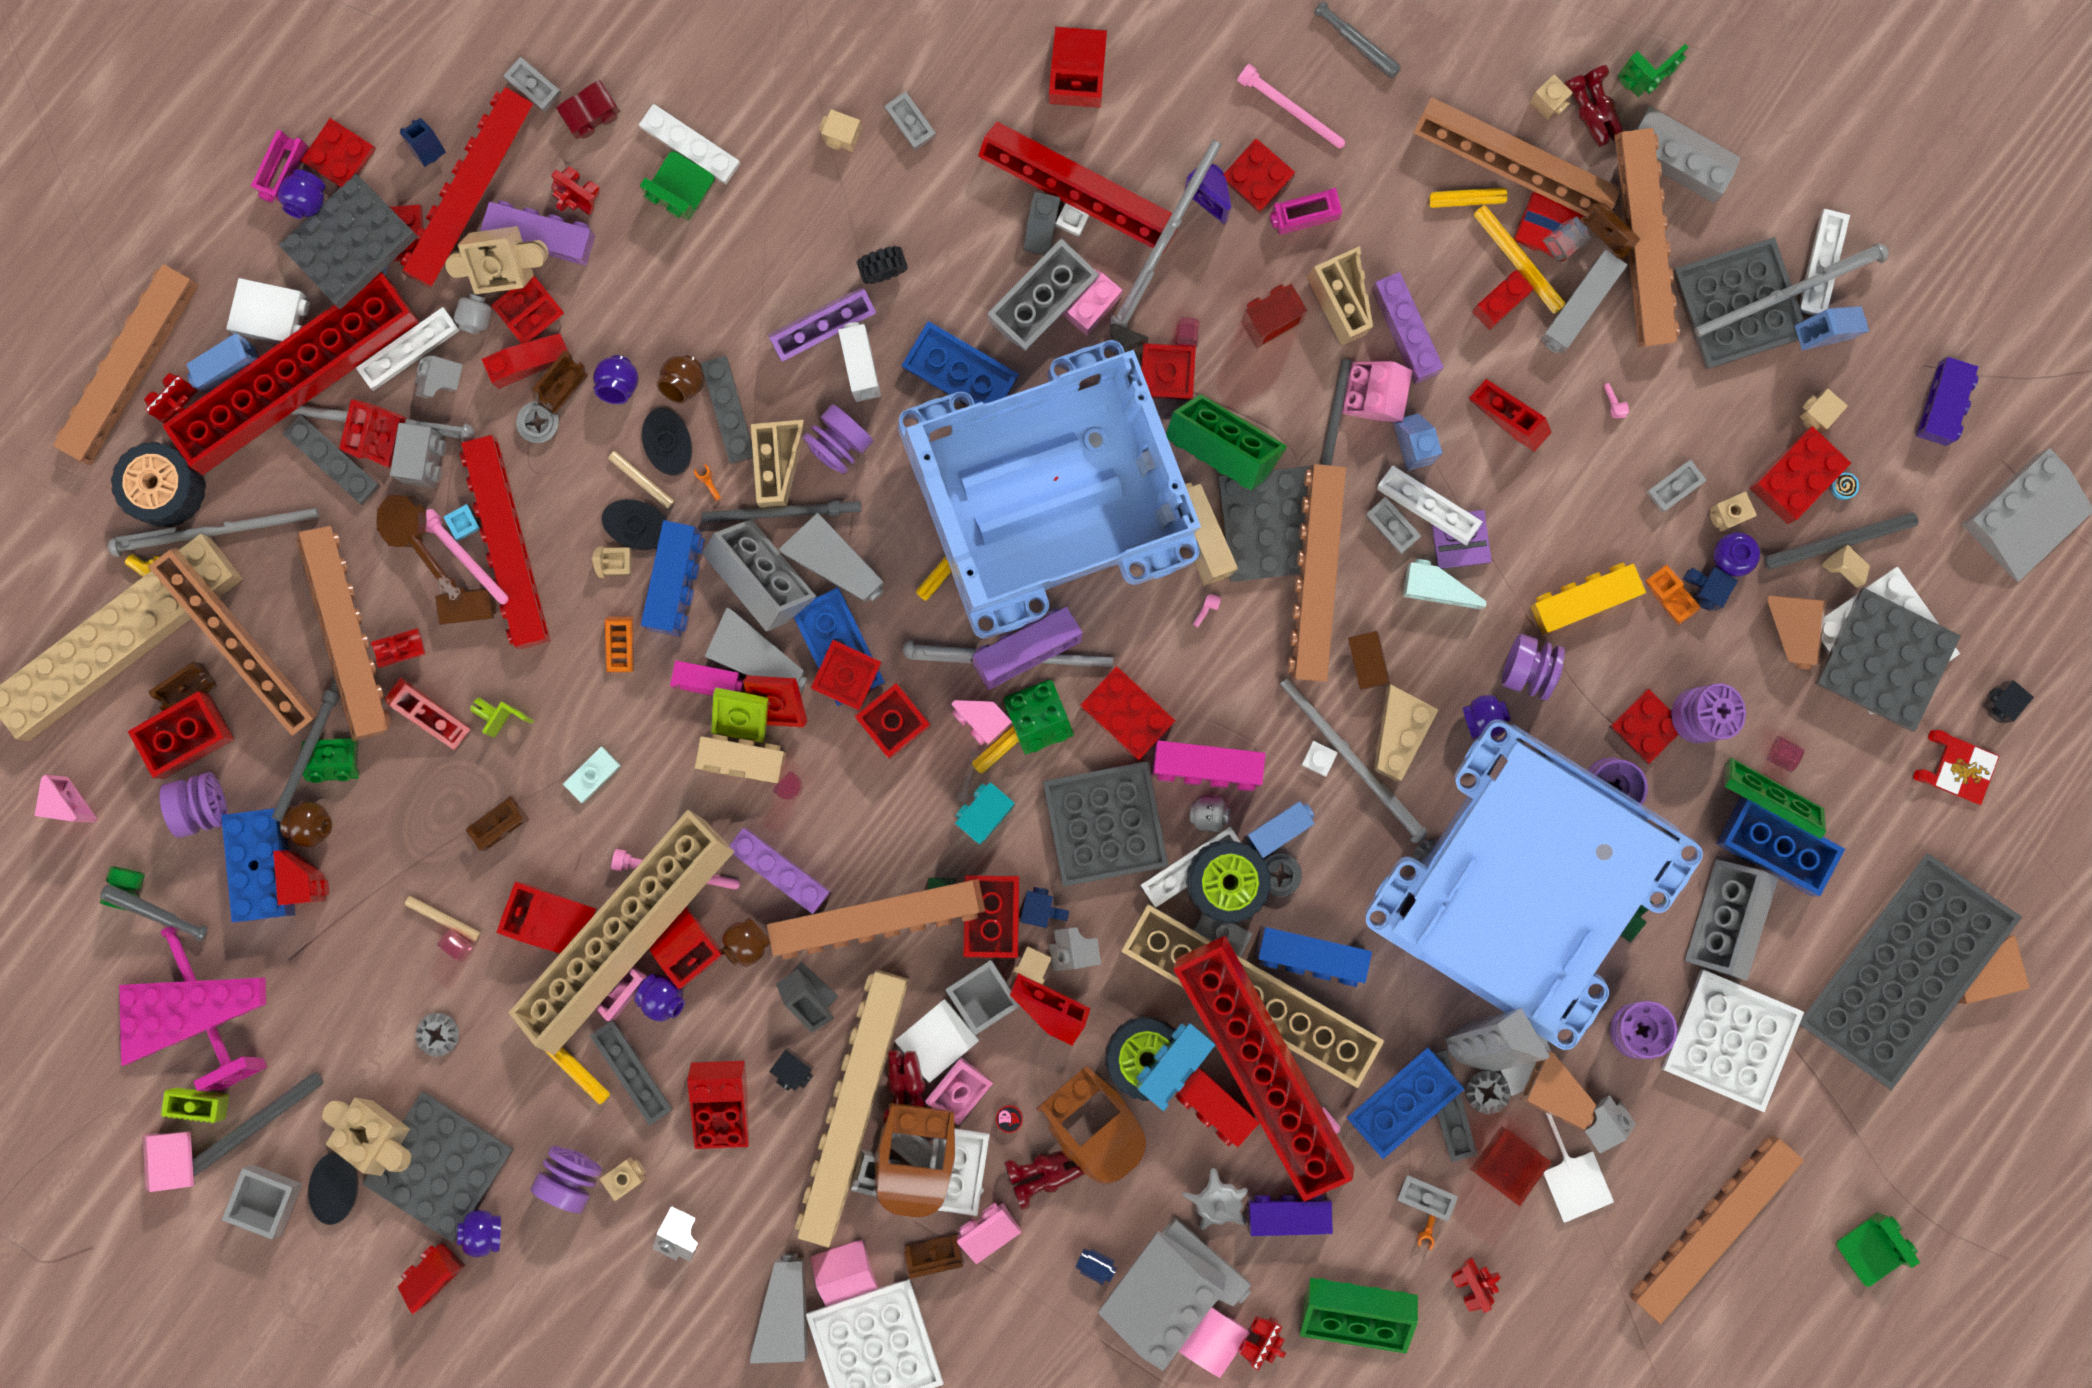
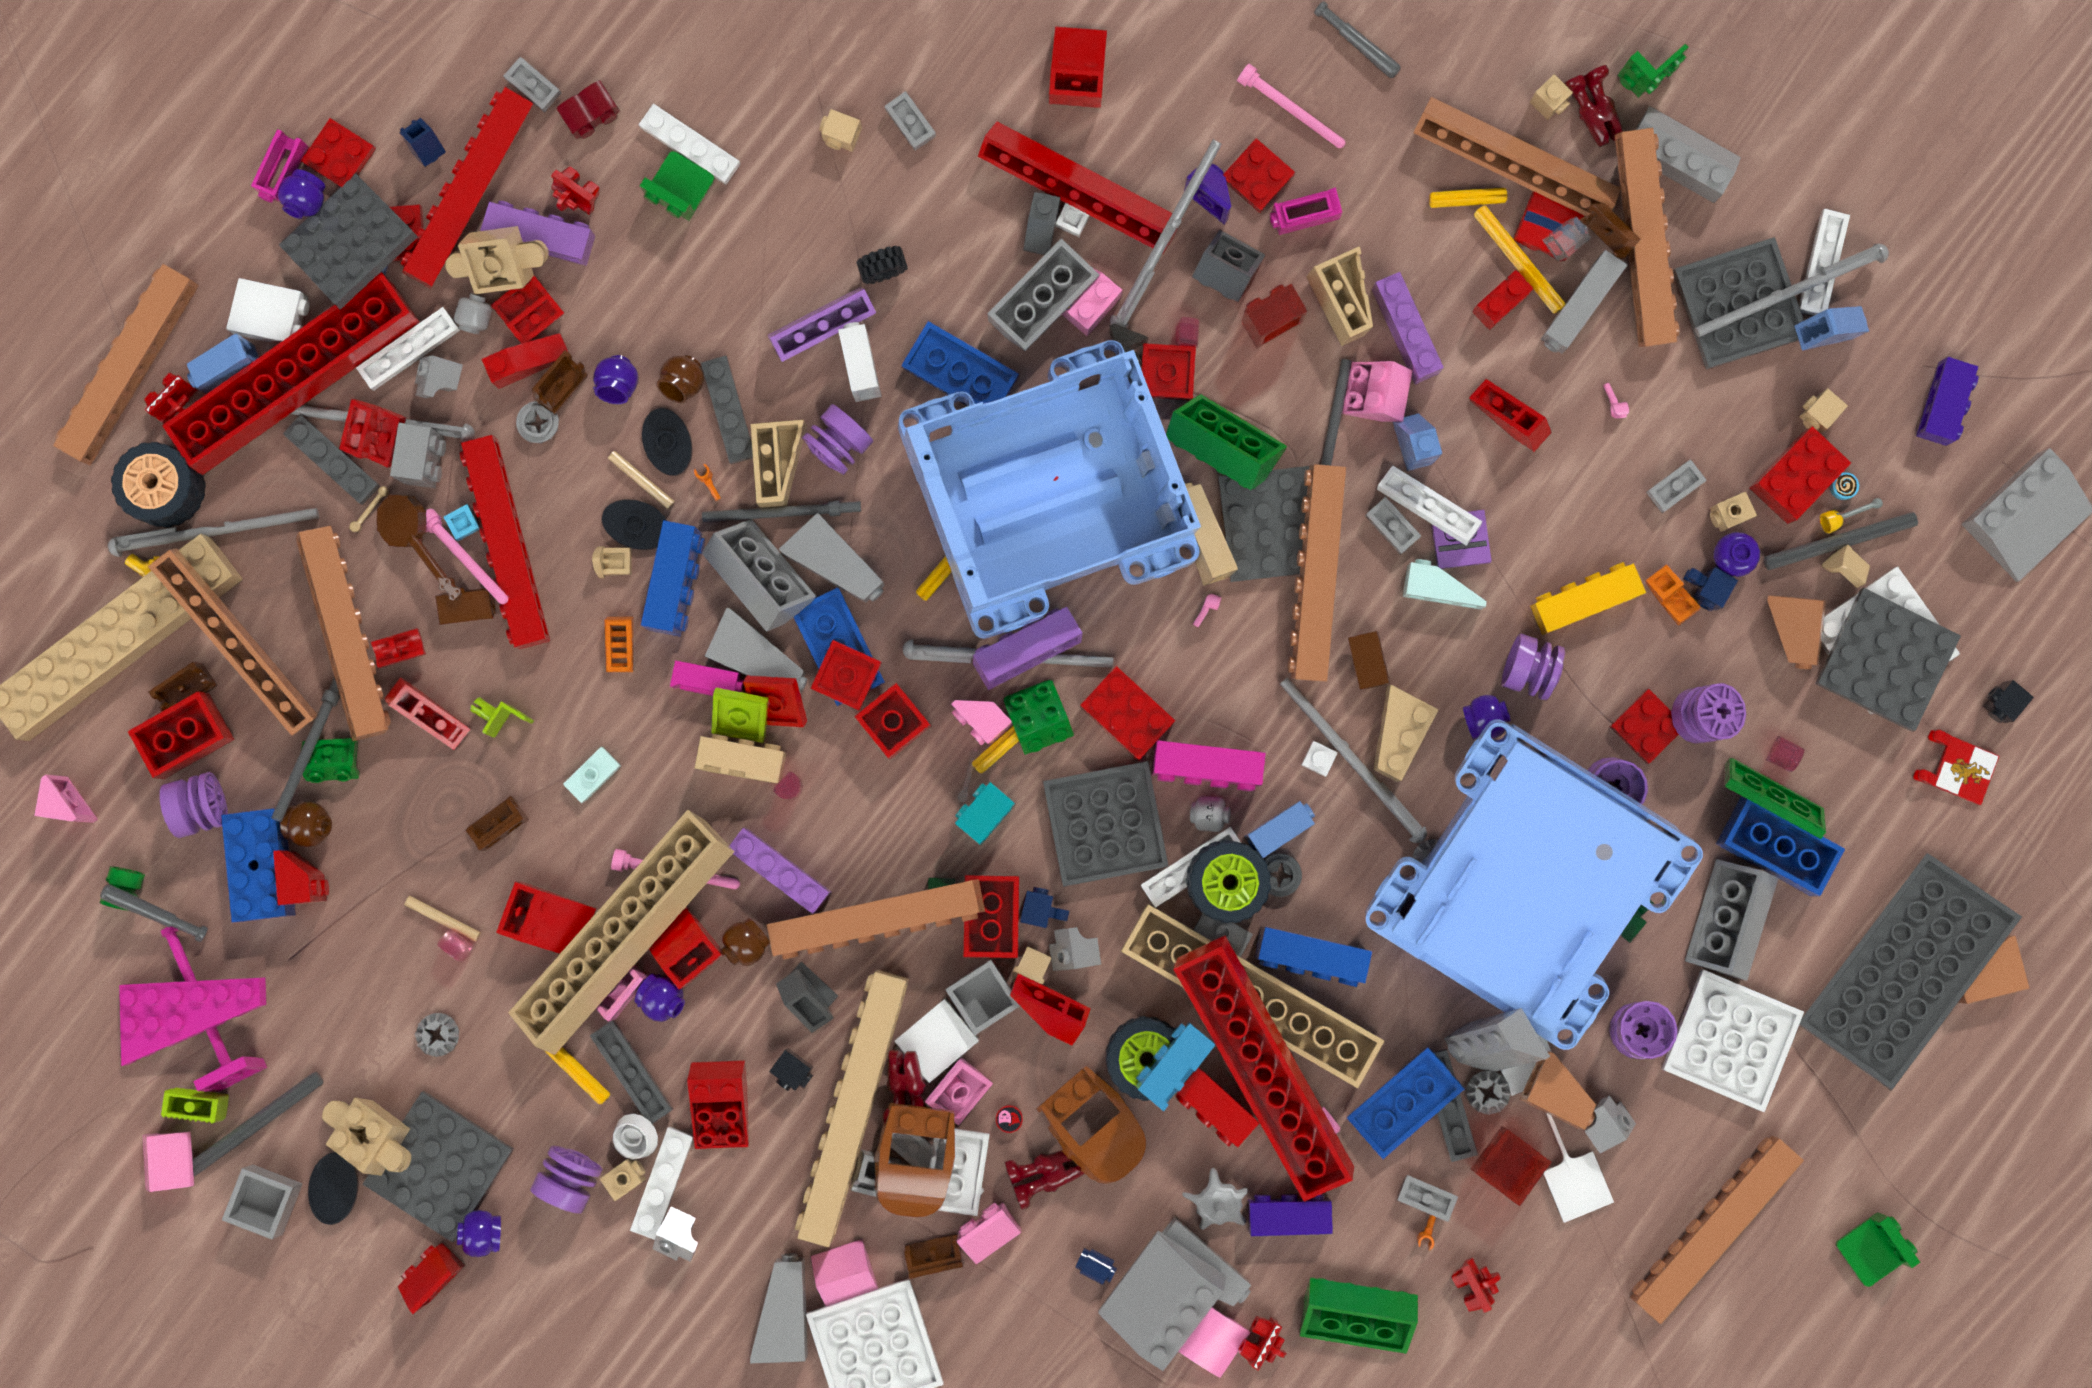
(356, 525): none -> tan hinge
(635, 1137): none -> white hat
(662, 1182): none -> white plate
(1228, 266): none -> dark grey slope
(1833, 520): none -> hinge

